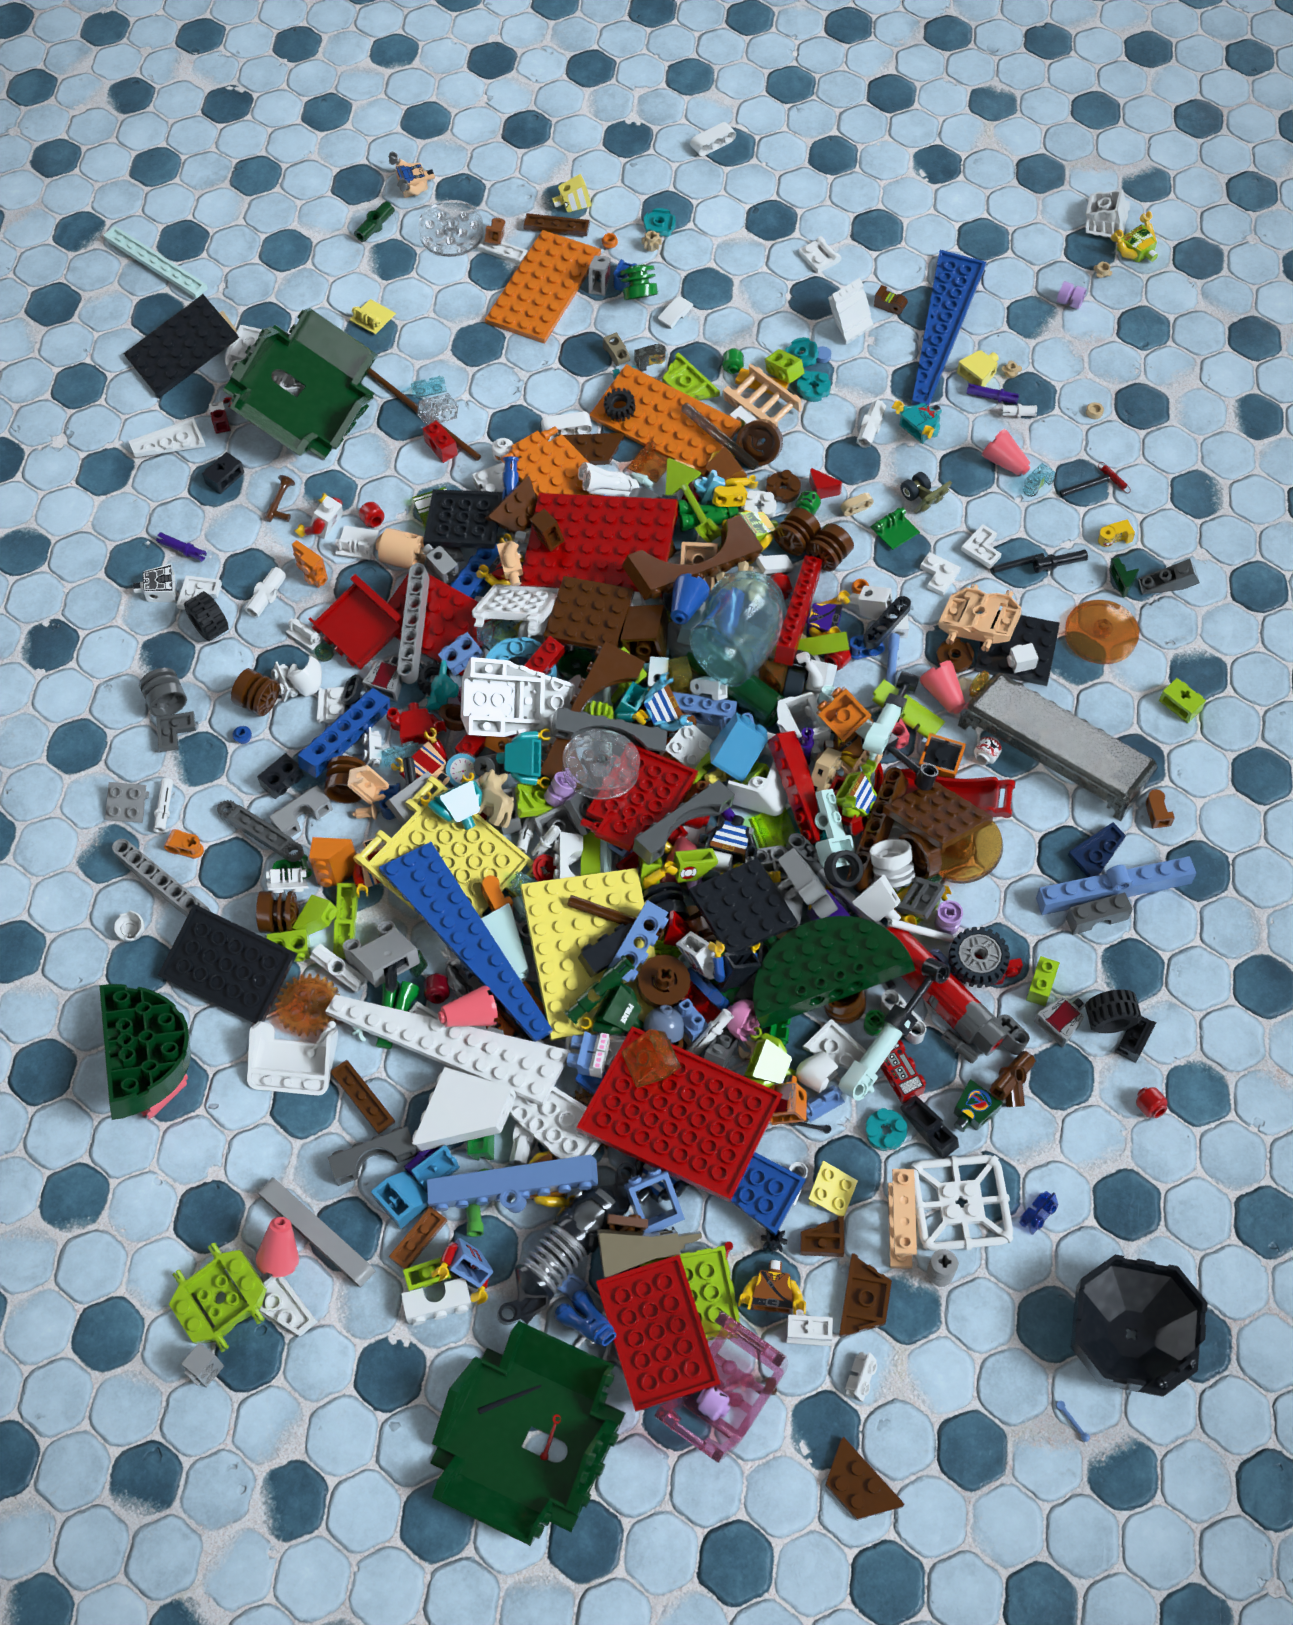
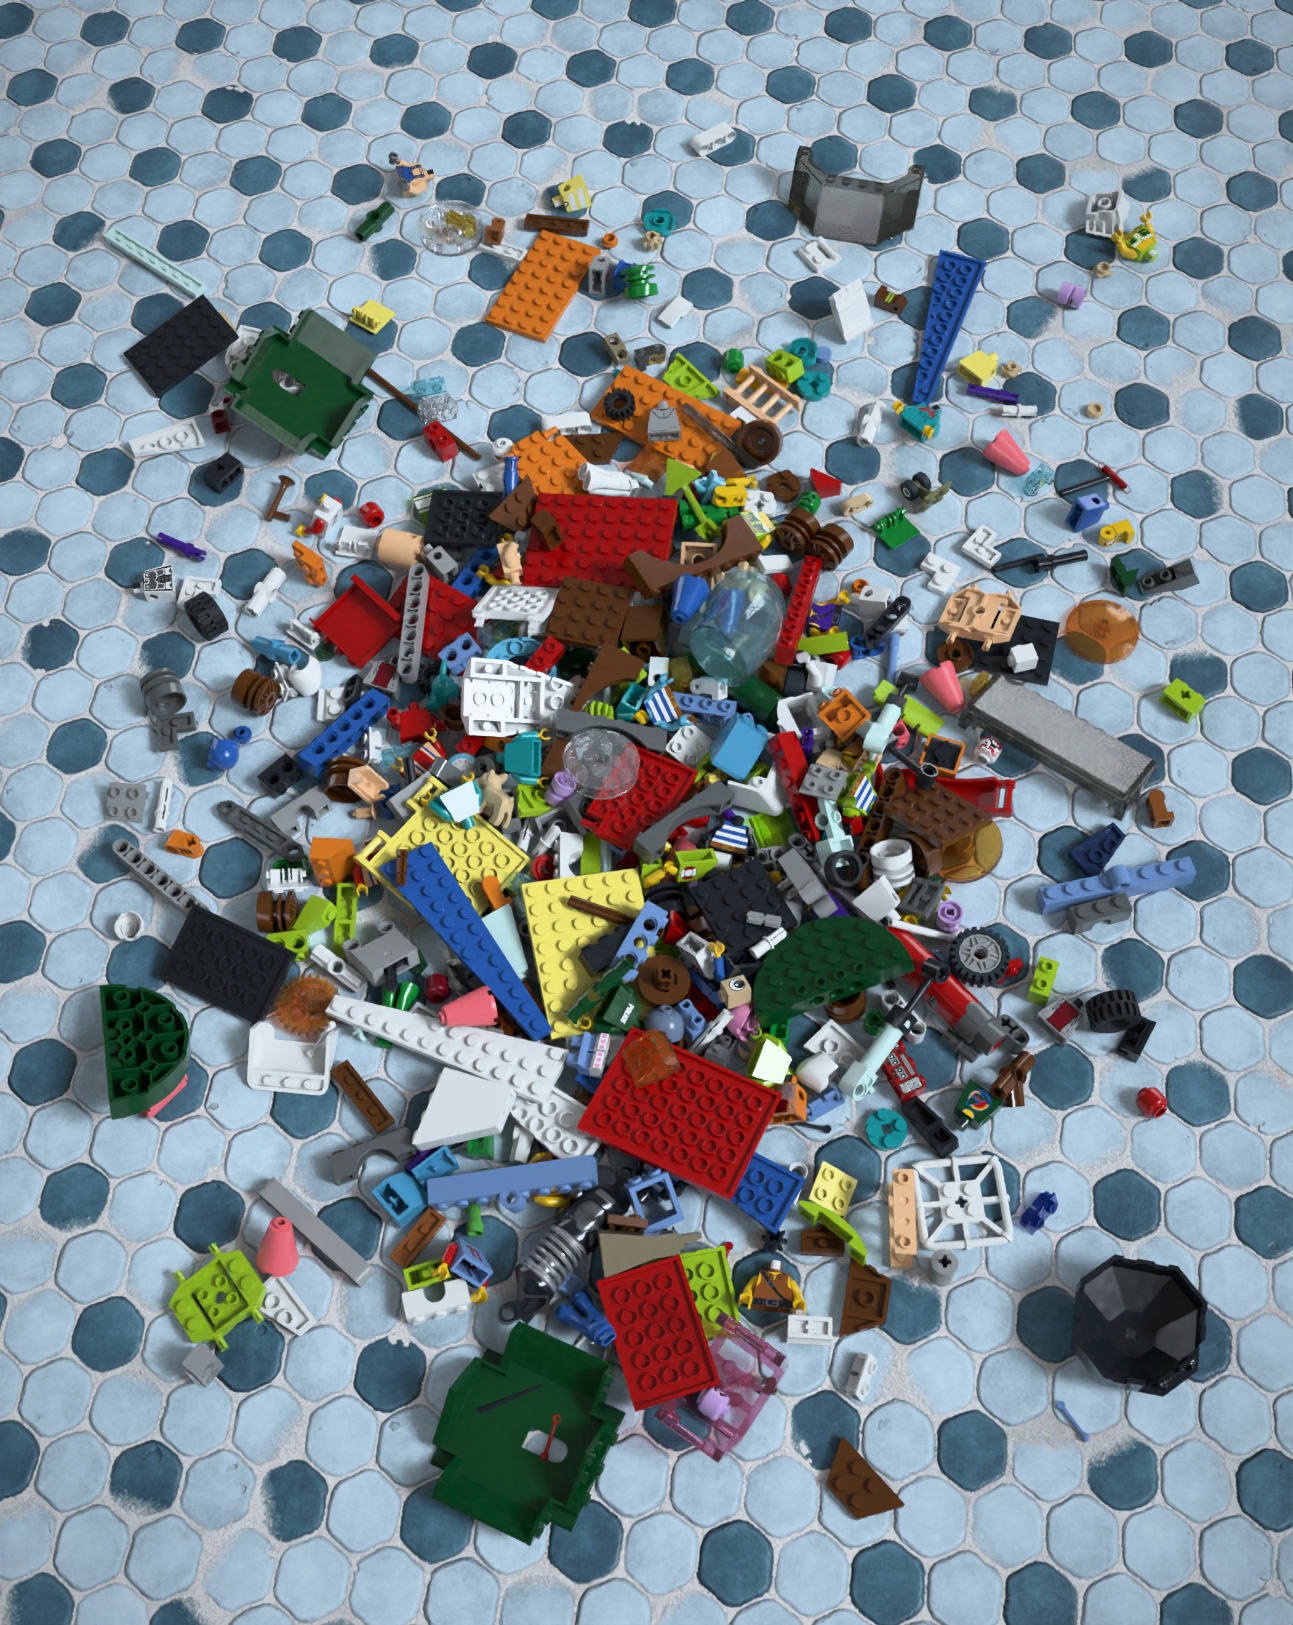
(222, 754): none -> blue helmet
(276, 649): none -> dark azure piece
(401, 867): none -> reddish brown axle
(445, 772): none -> dark grey piece
(466, 223): none -> clear yellow piece
(663, 424): none -> light grey torso
(735, 991): none -> tan brick
(759, 918): none -> light grey piece
(768, 942): none -> white axle
(813, 1213): none -> lime slope
(823, 782): none -> light grey hinge
(853, 207): none -> clear smoke windscreen
(1086, 512): none -> blue torso

